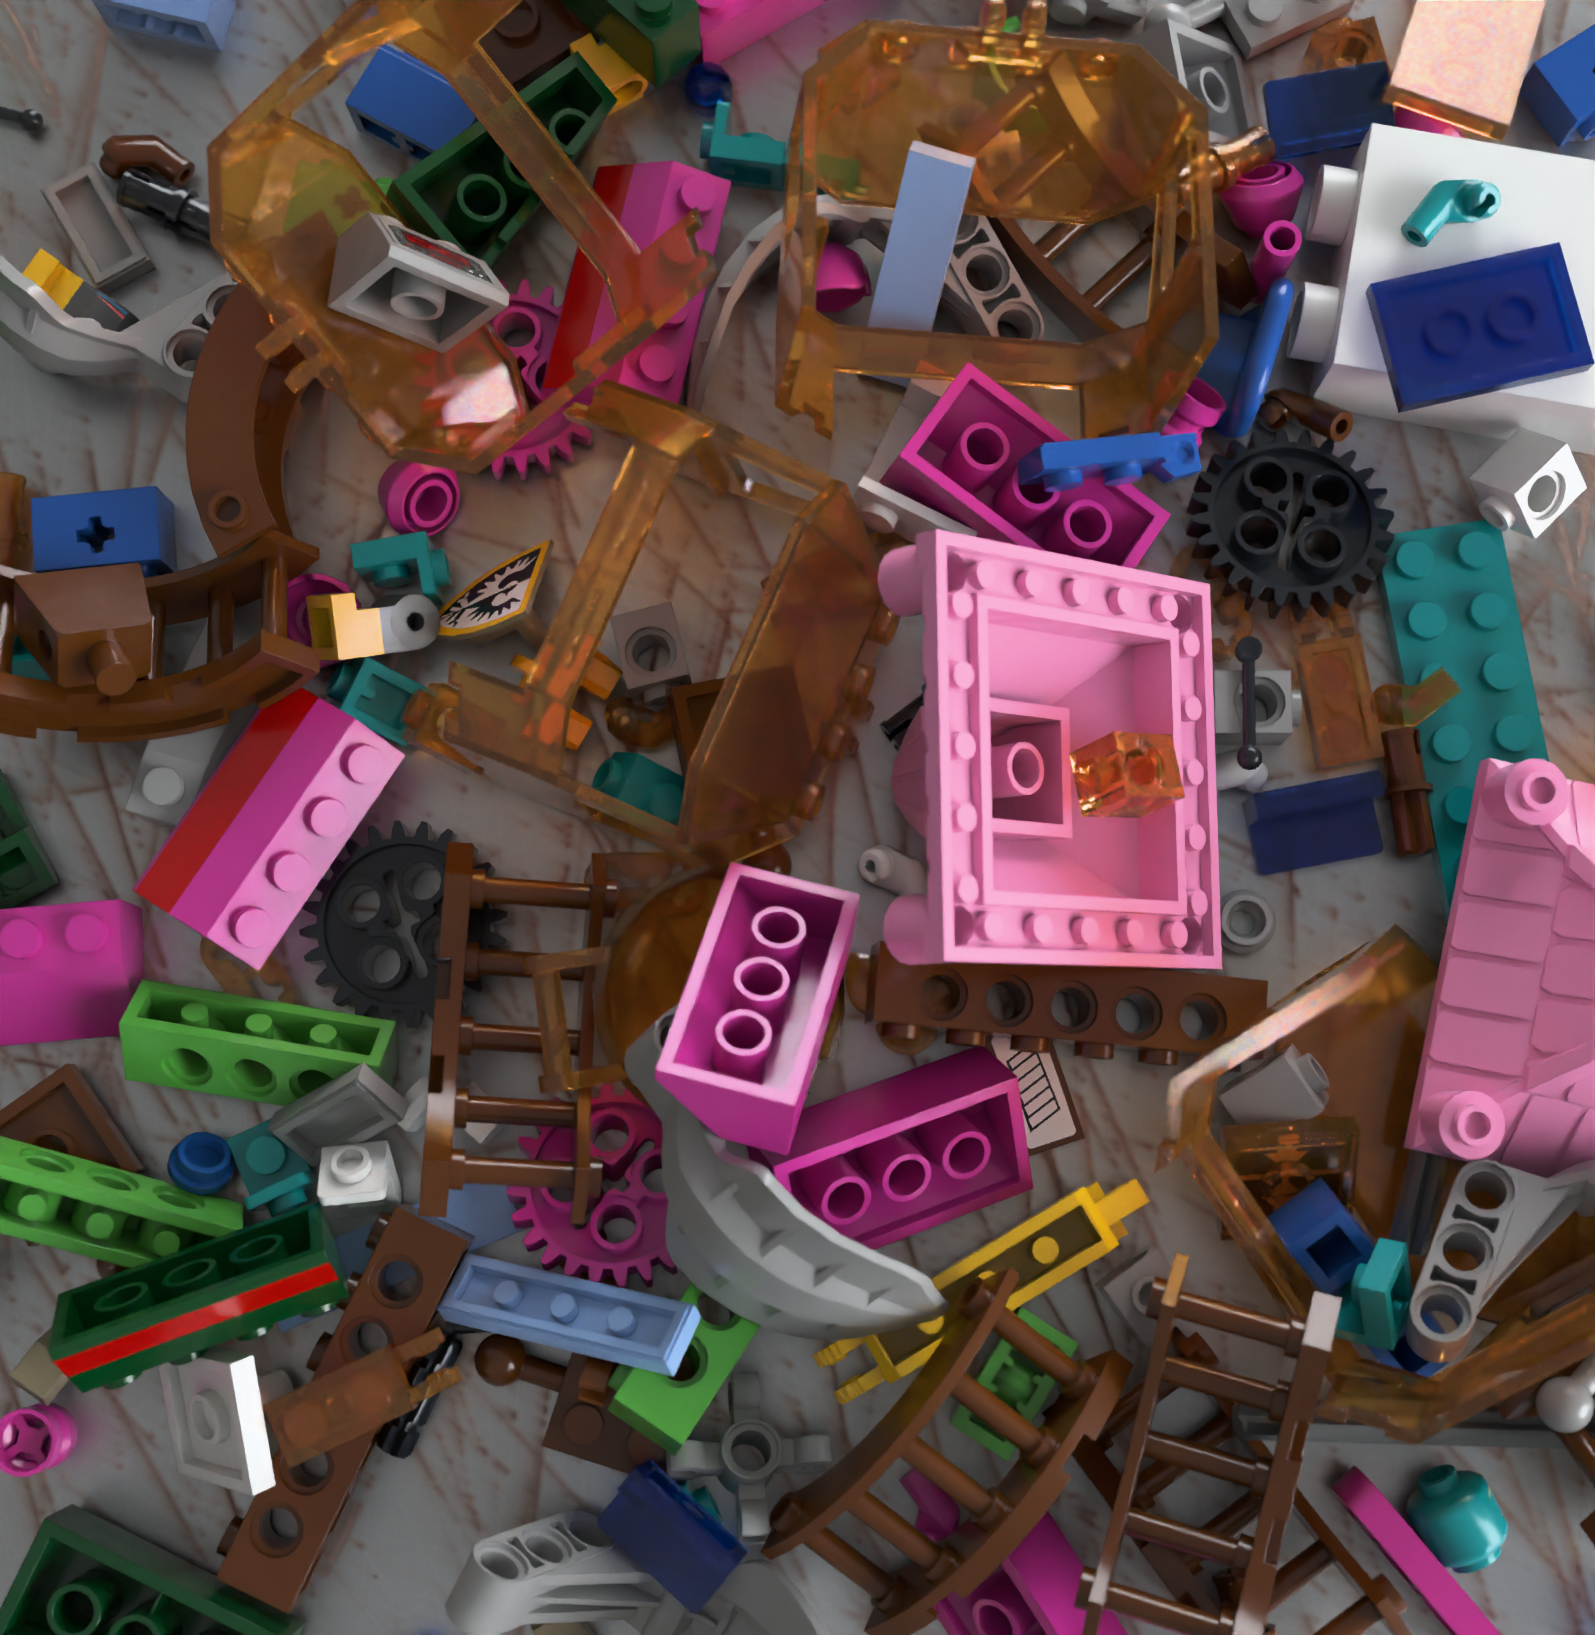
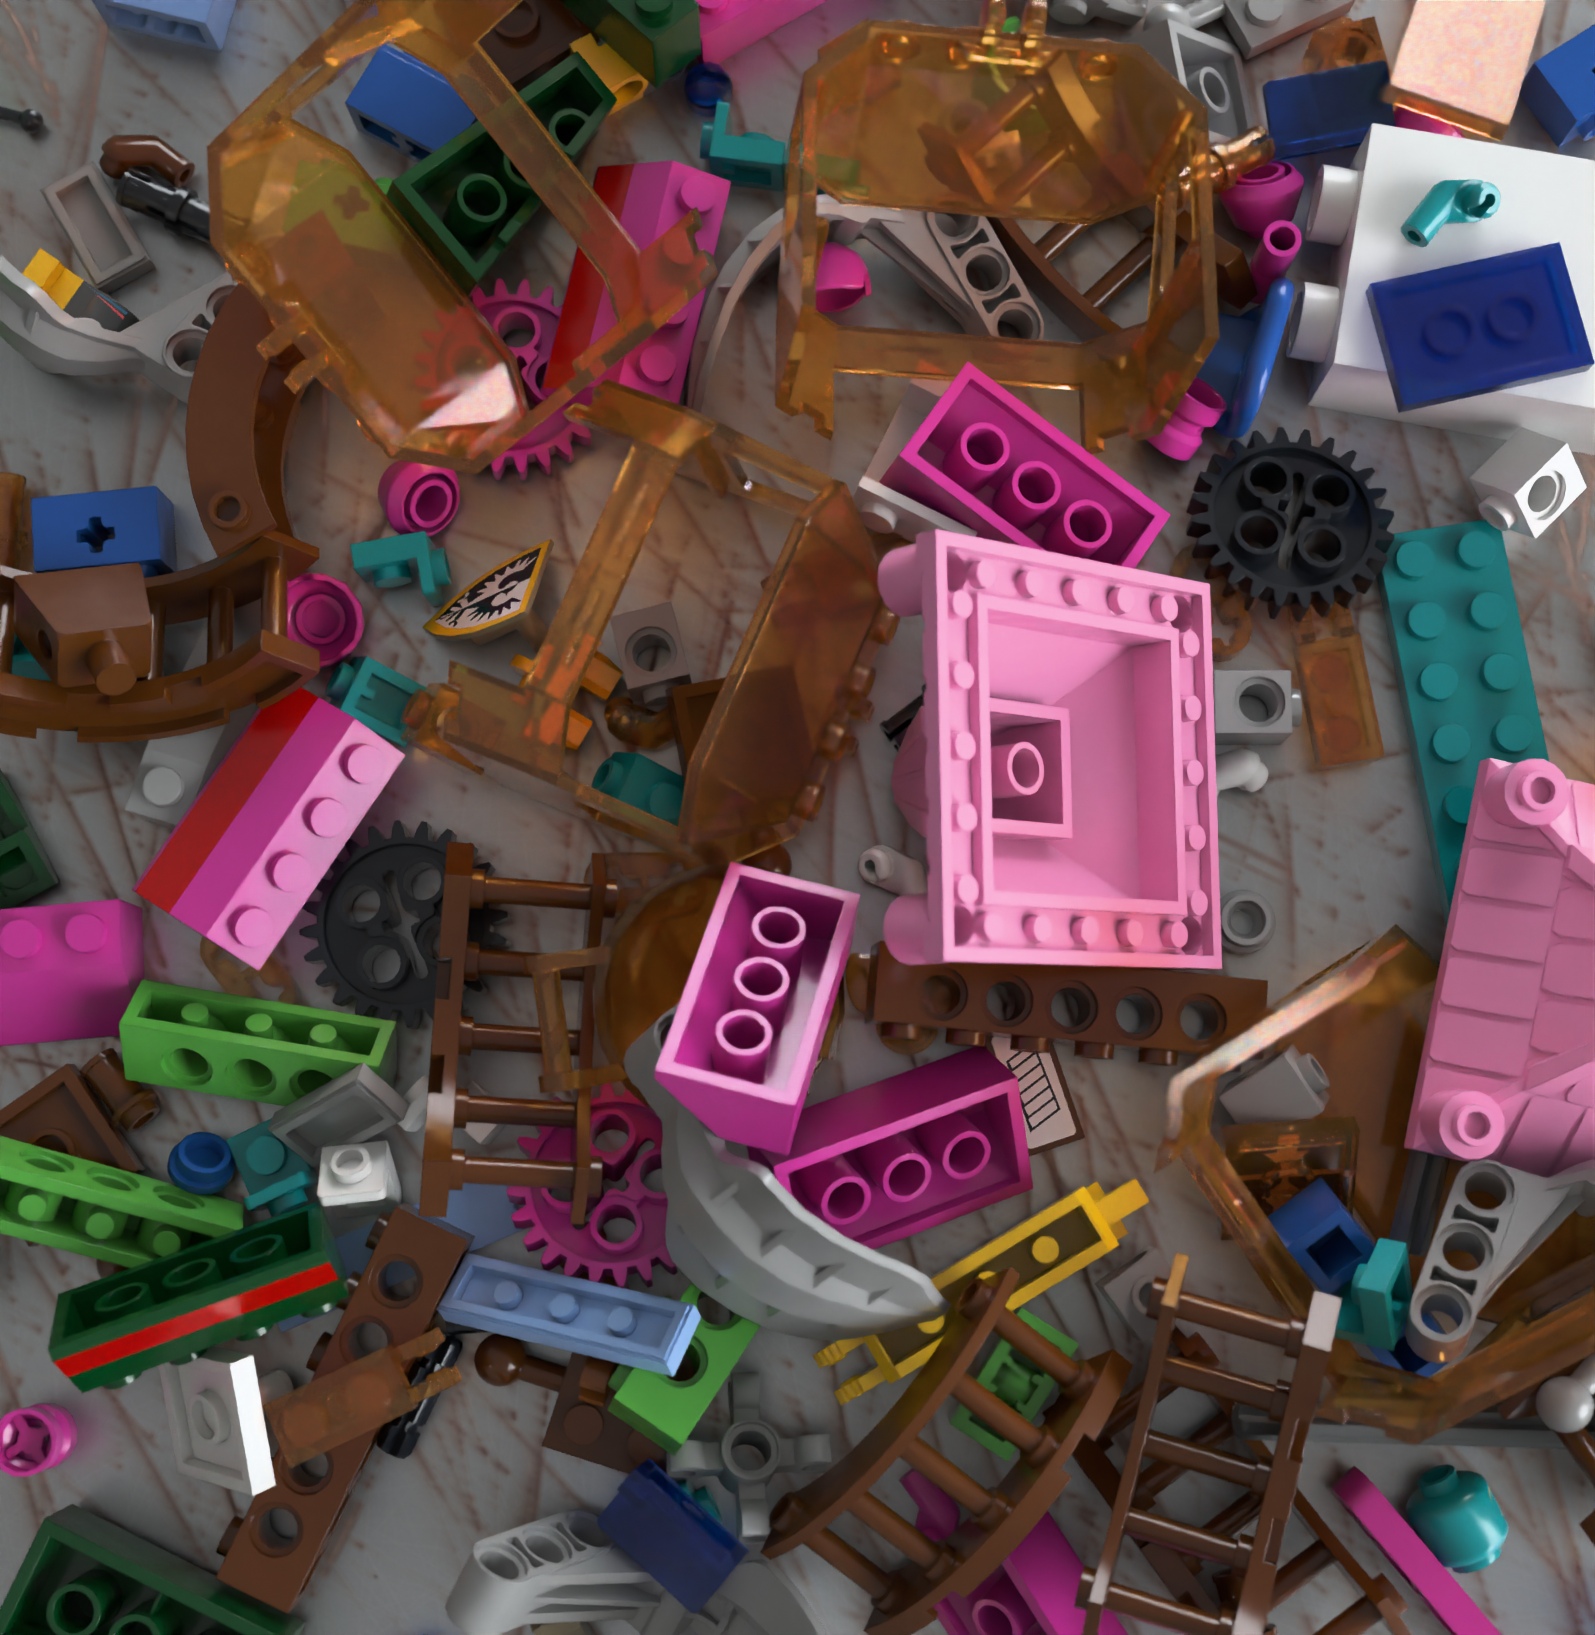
(38, 1373): dark tan piece -> none
(126, 1099): none -> reddish brown pin
(386, 627): leg -> none
(412, 283): light grey slope -> none
(920, 240): light blue tile -> none
(1116, 458): blue hinge -> none
(1126, 775): clear orange brick -> none
(1247, 652): black hinge -> none
(1305, 411): reddish brown arm -> none
(1314, 823): clear blue panel -> none
(1407, 792): reddish brown axle -> none
(1413, 704): clear orange arm -> none

